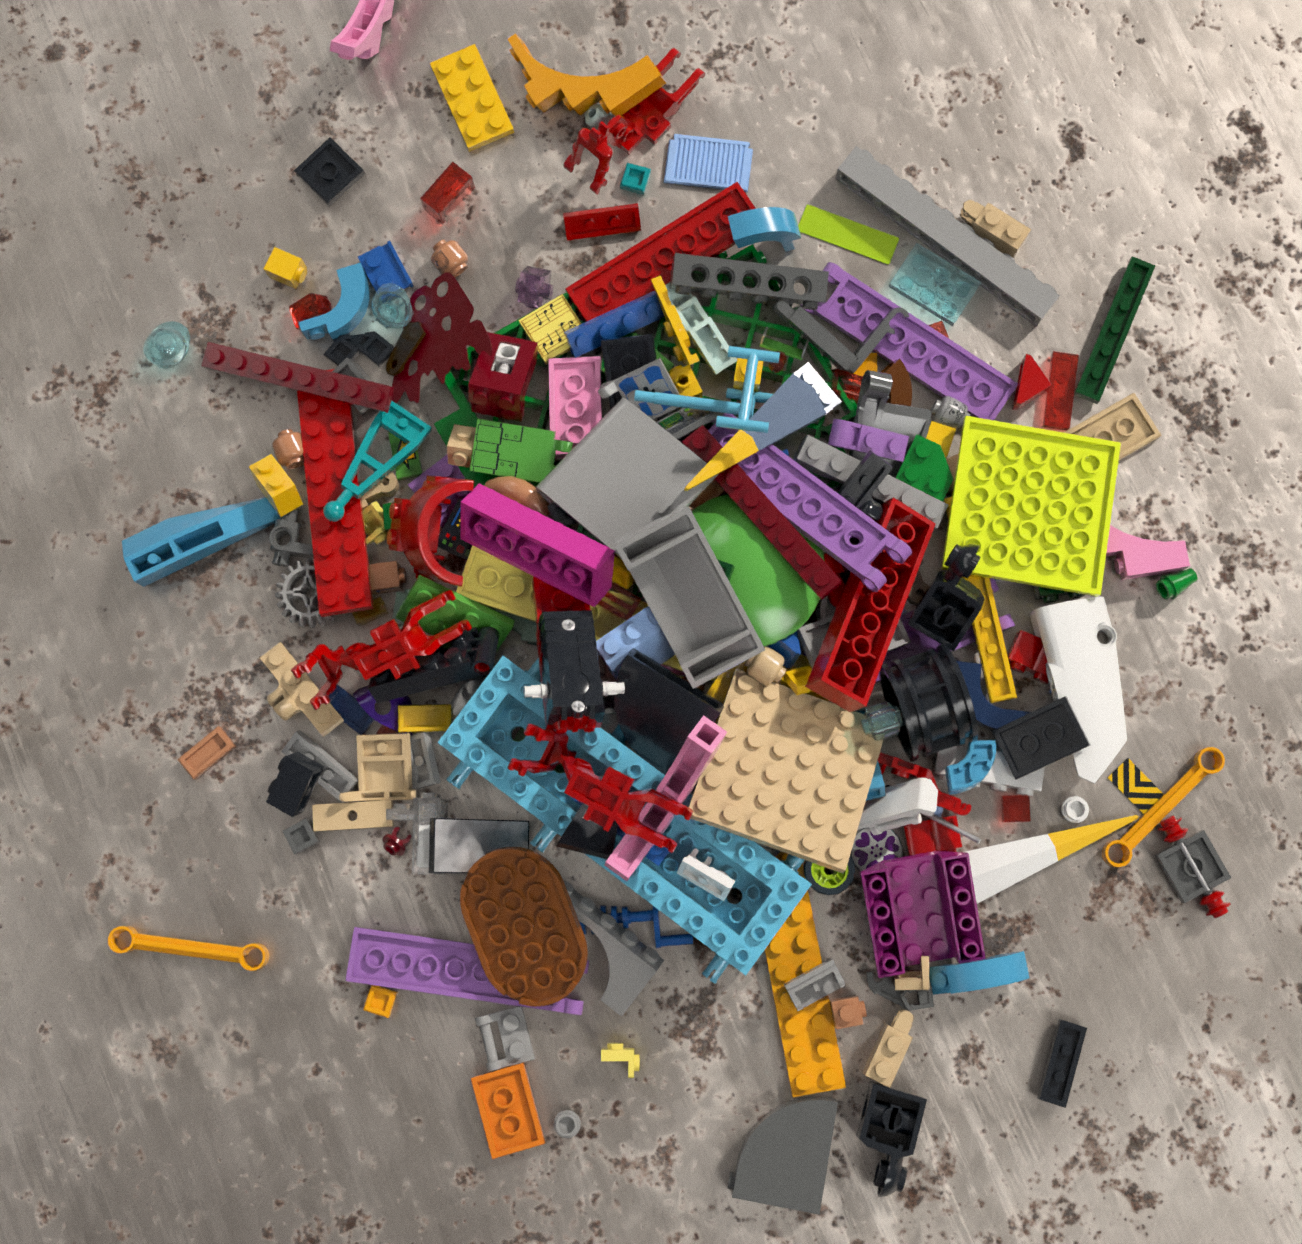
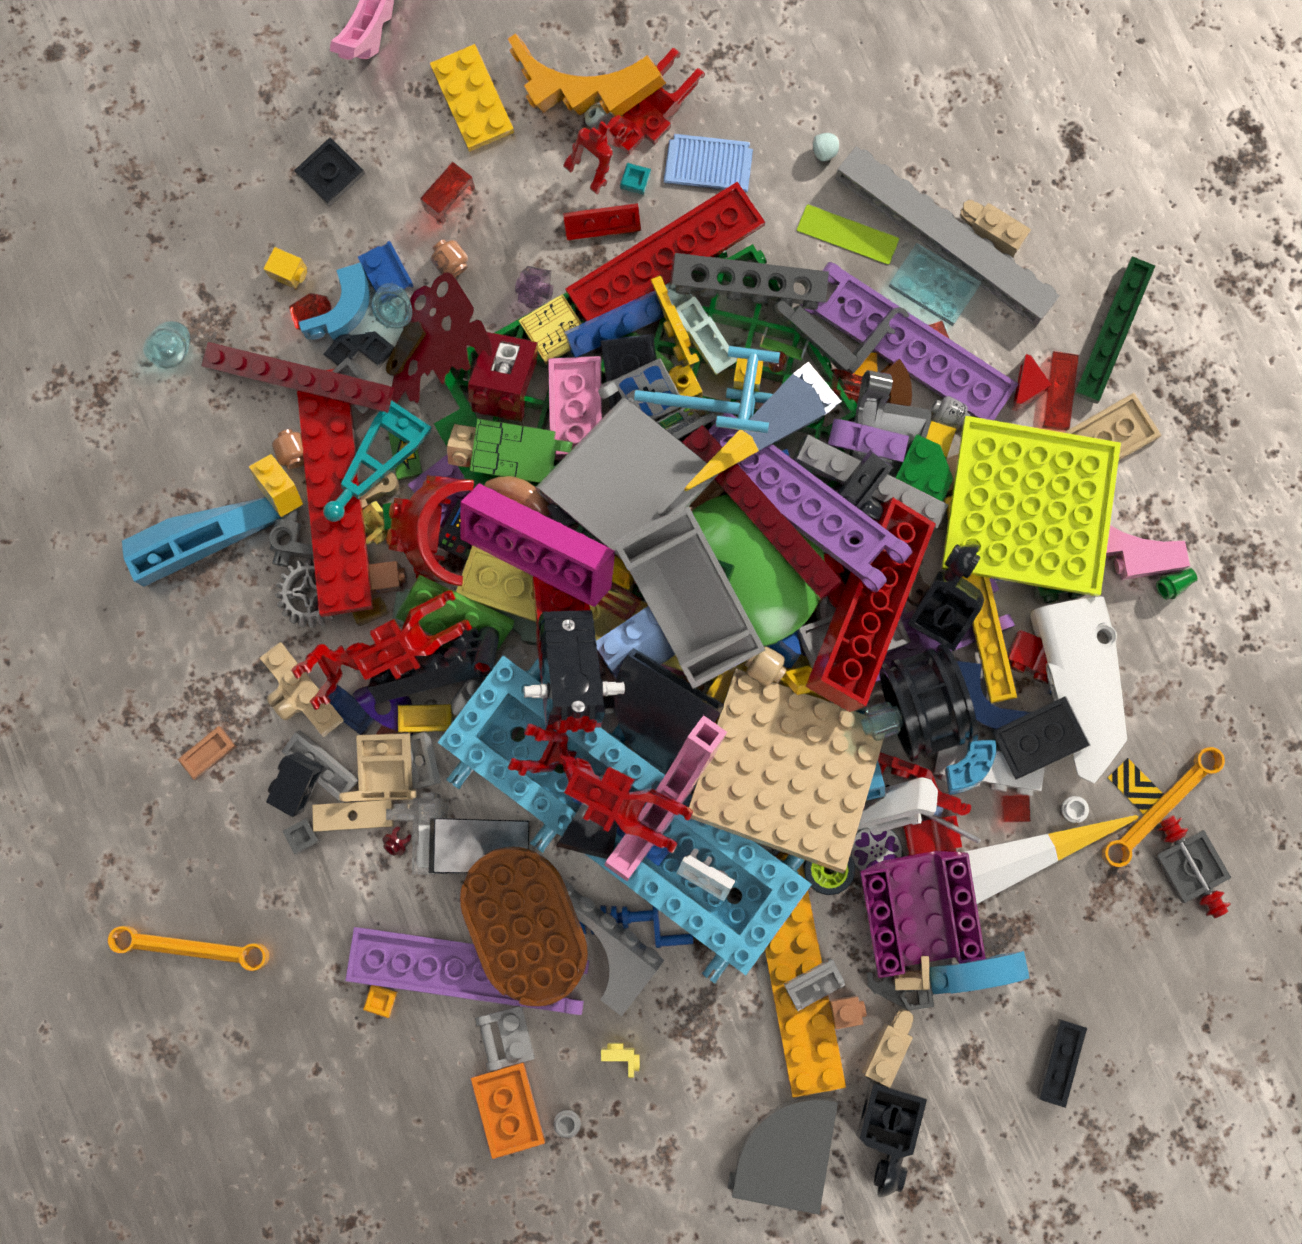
(765, 225): dark azure arch -> none
(825, 146): none -> light aqua piece

